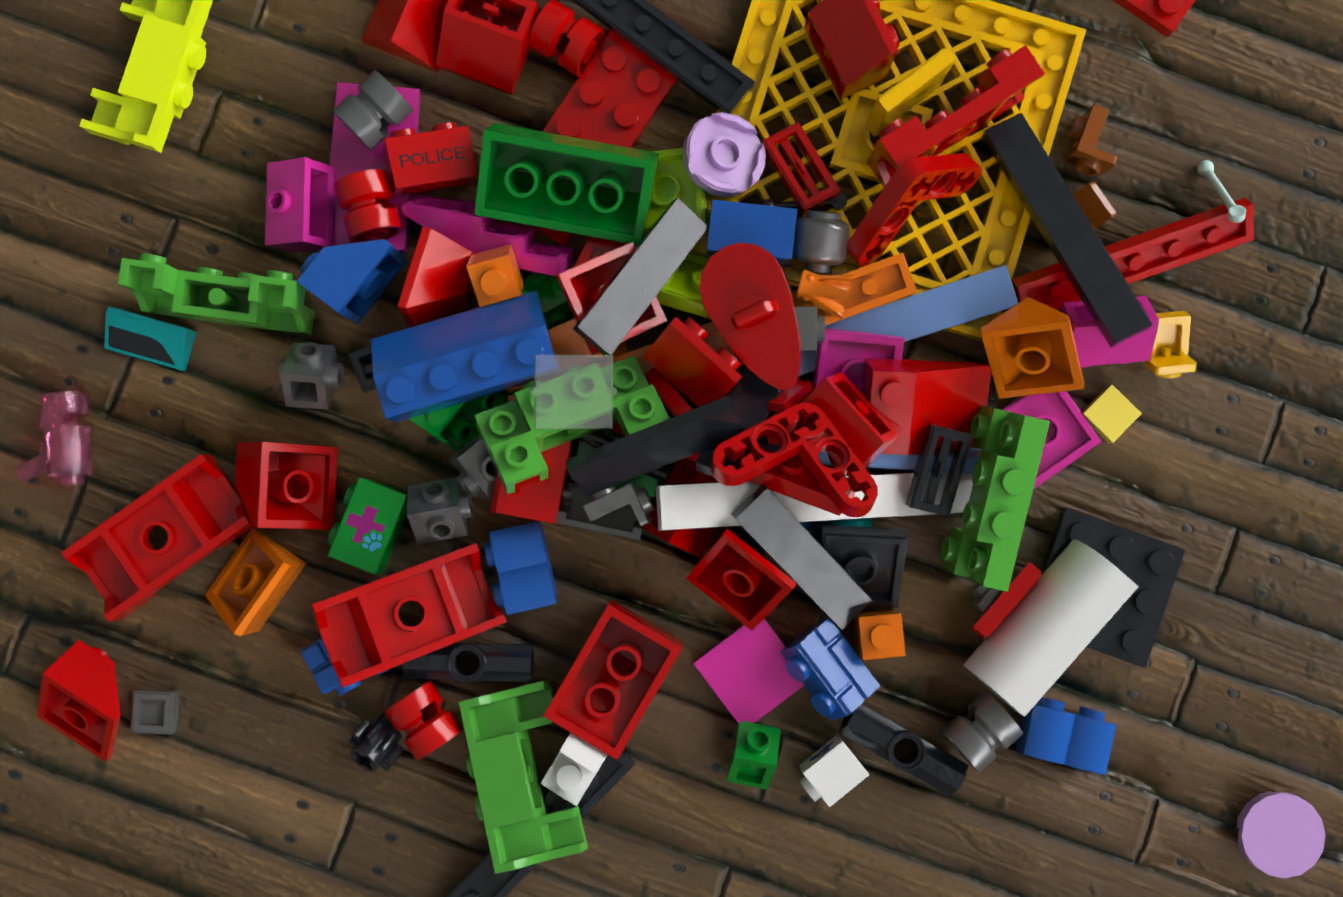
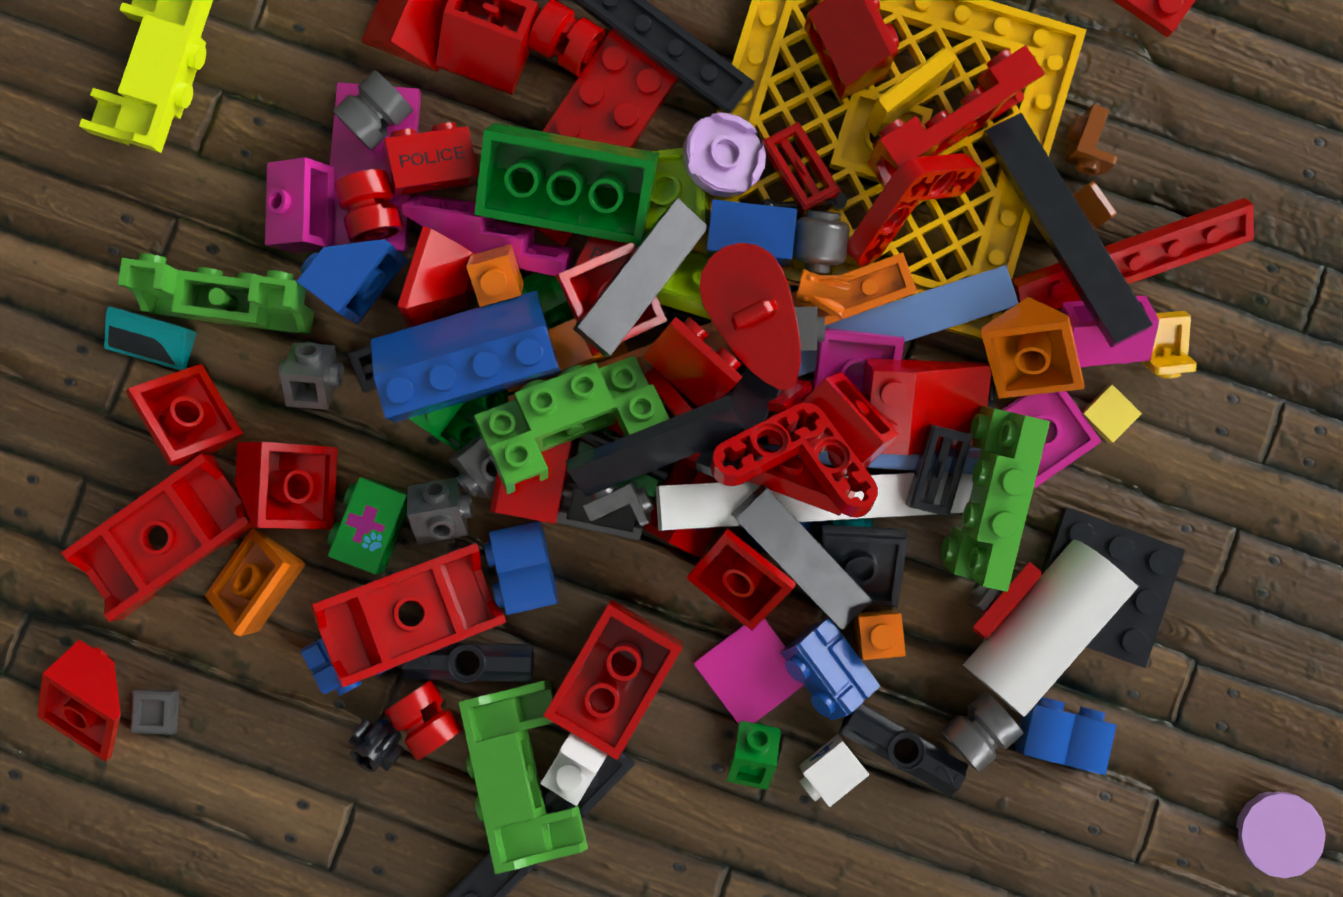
(65, 444): clear pink piece -> none
(185, 414): none -> red slope
(573, 391): clear piece -> none
(1236, 213): light aqua hinge -> none

